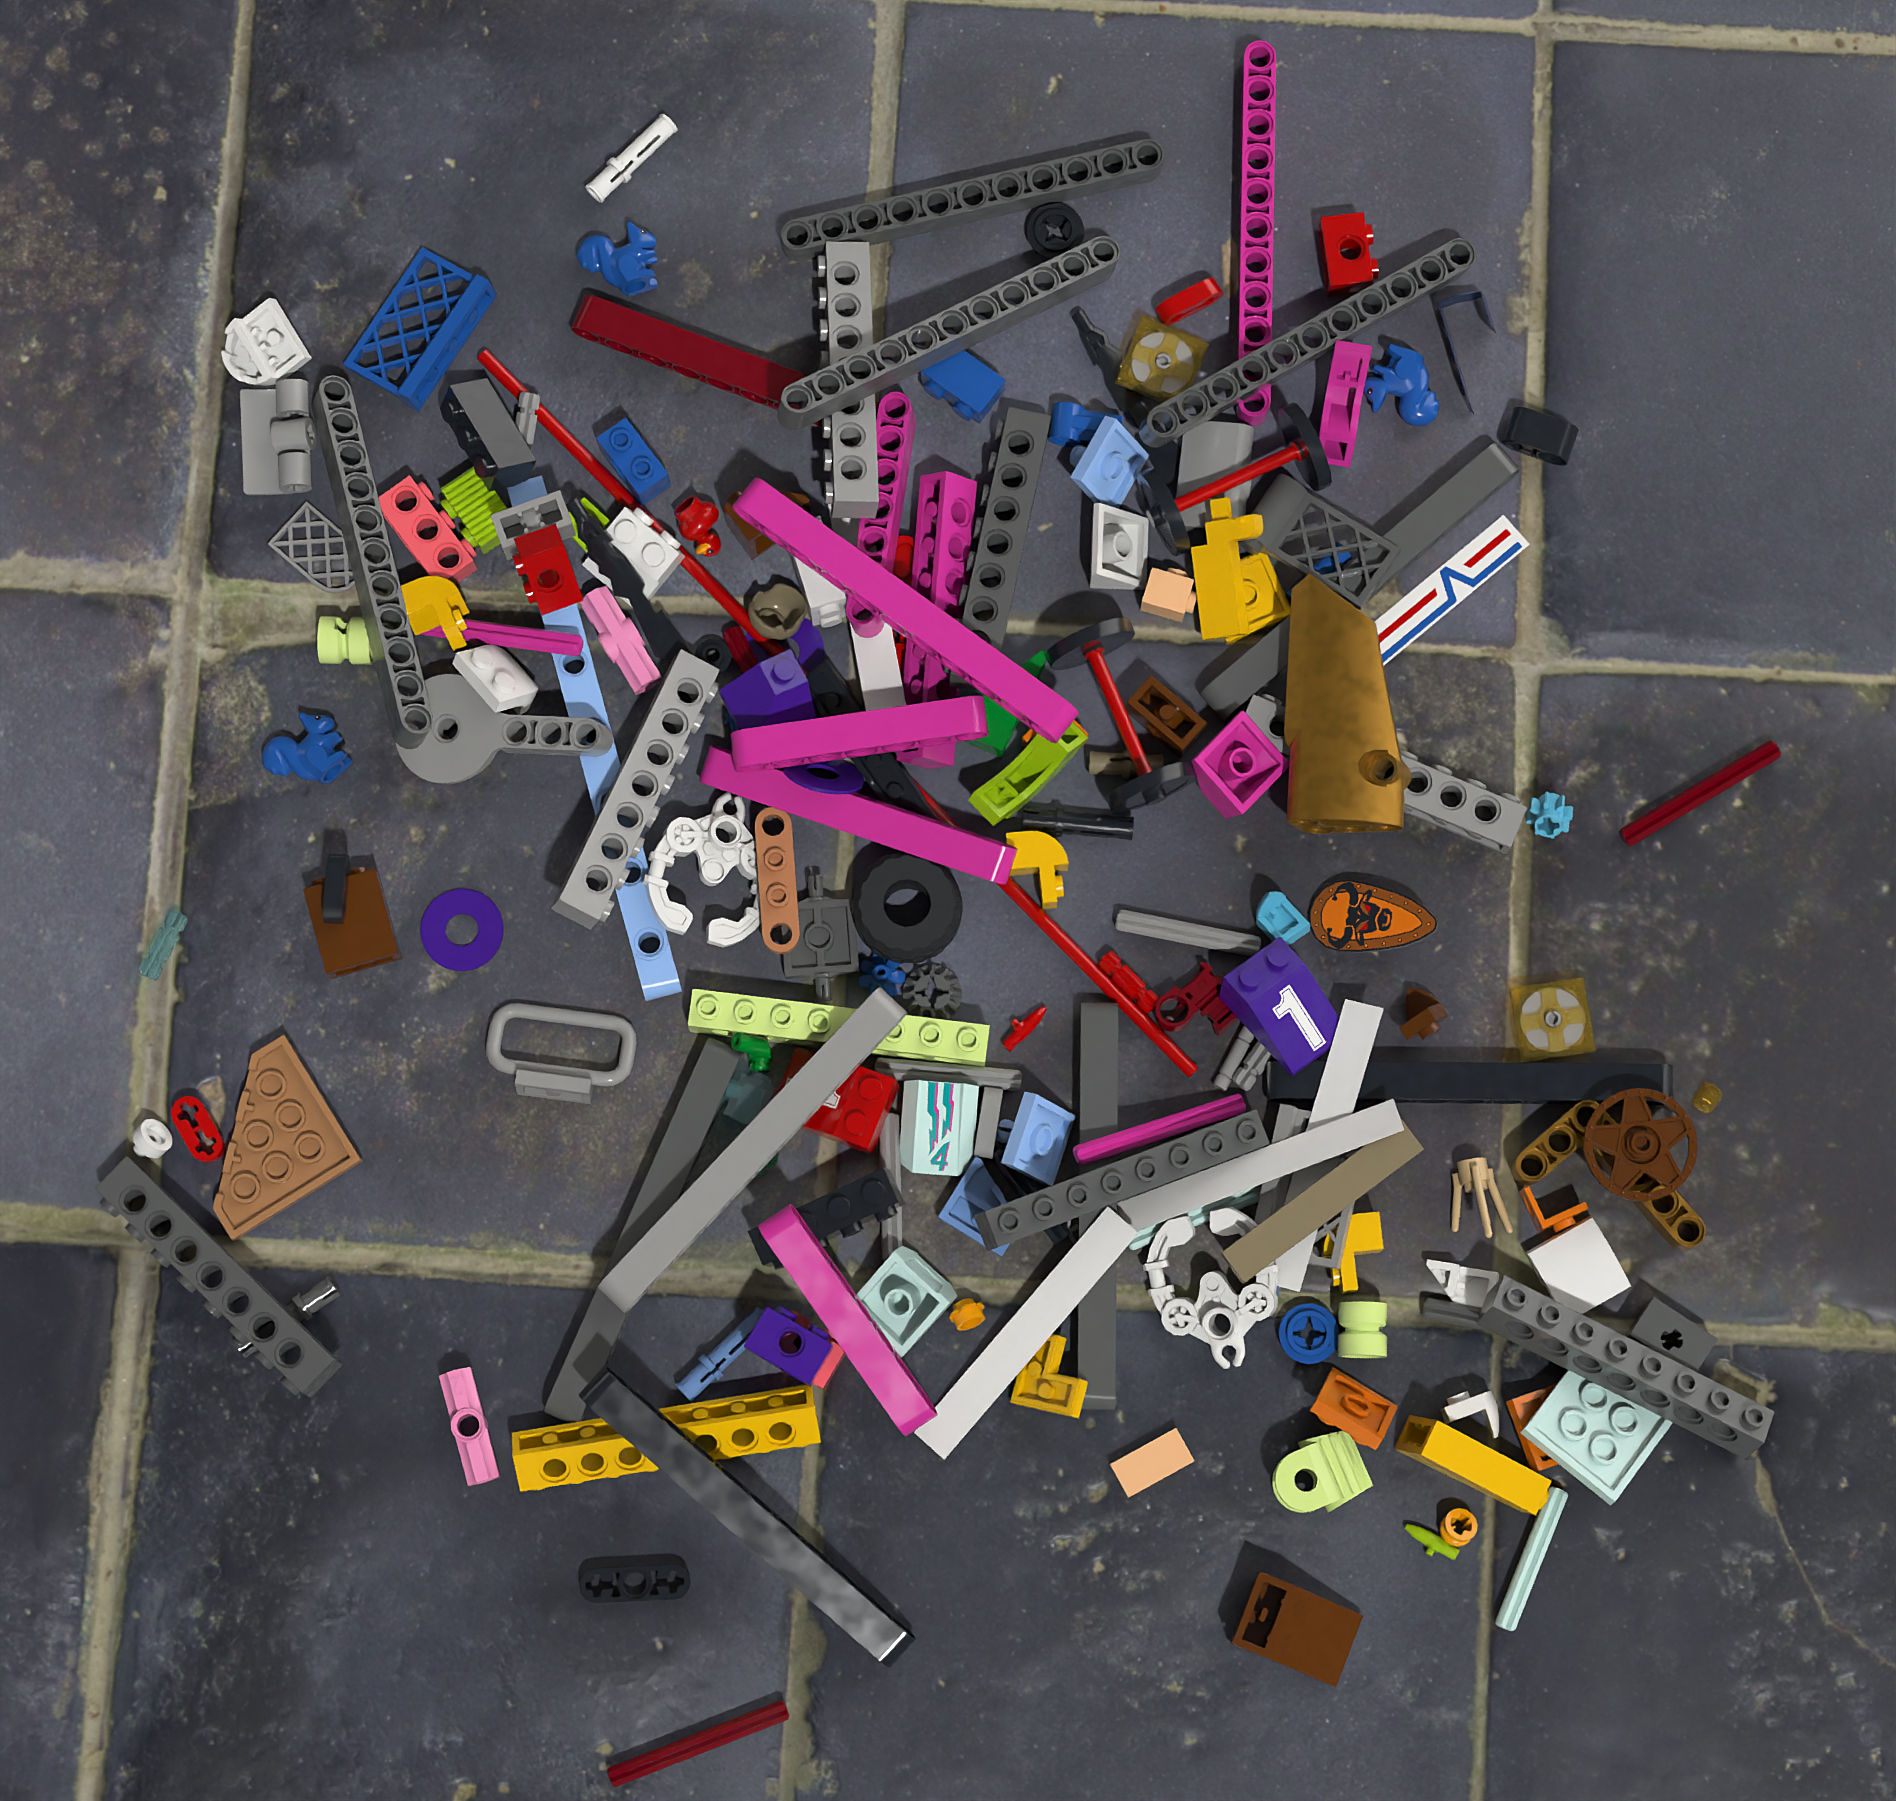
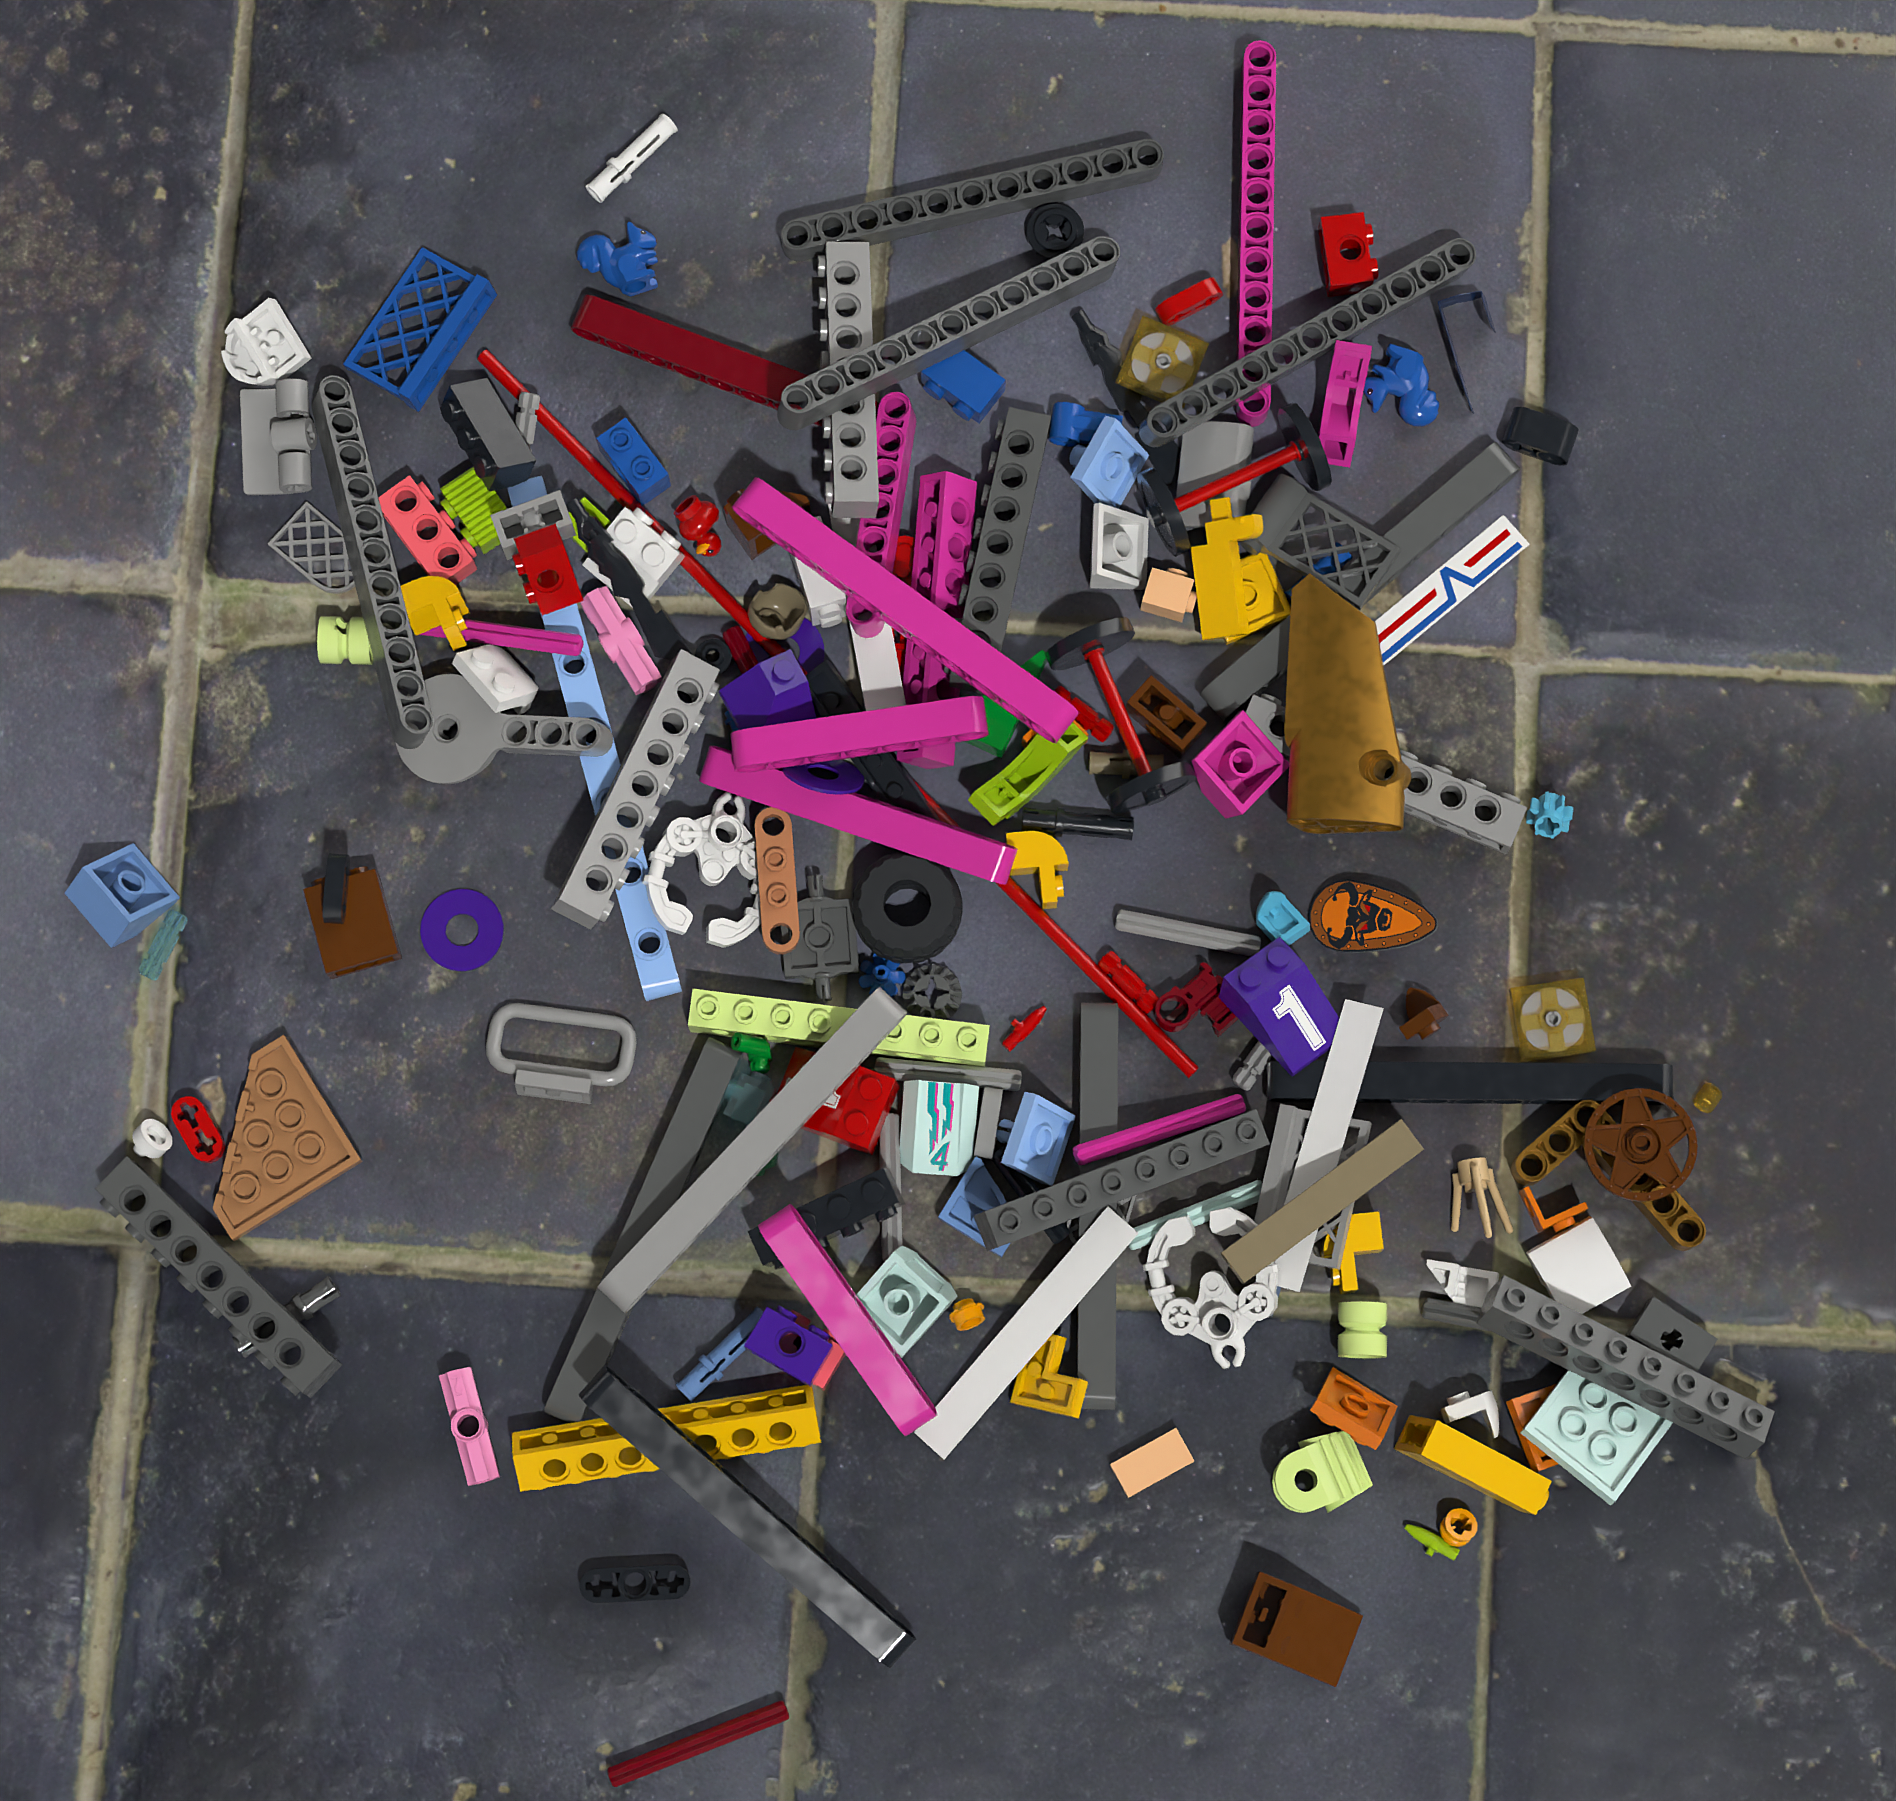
(121, 894): none -> medium blue slope
(312, 757): blue animal -> none
(1087, 717): none -> red axle
(1233, 1059): light grey wheel -> none
(1261, 1166): white sticker -> none
(1321, 1321): blue gear -> none
(1531, 1560): light aqua axle -> none
(1700, 793): dark red axle -> none

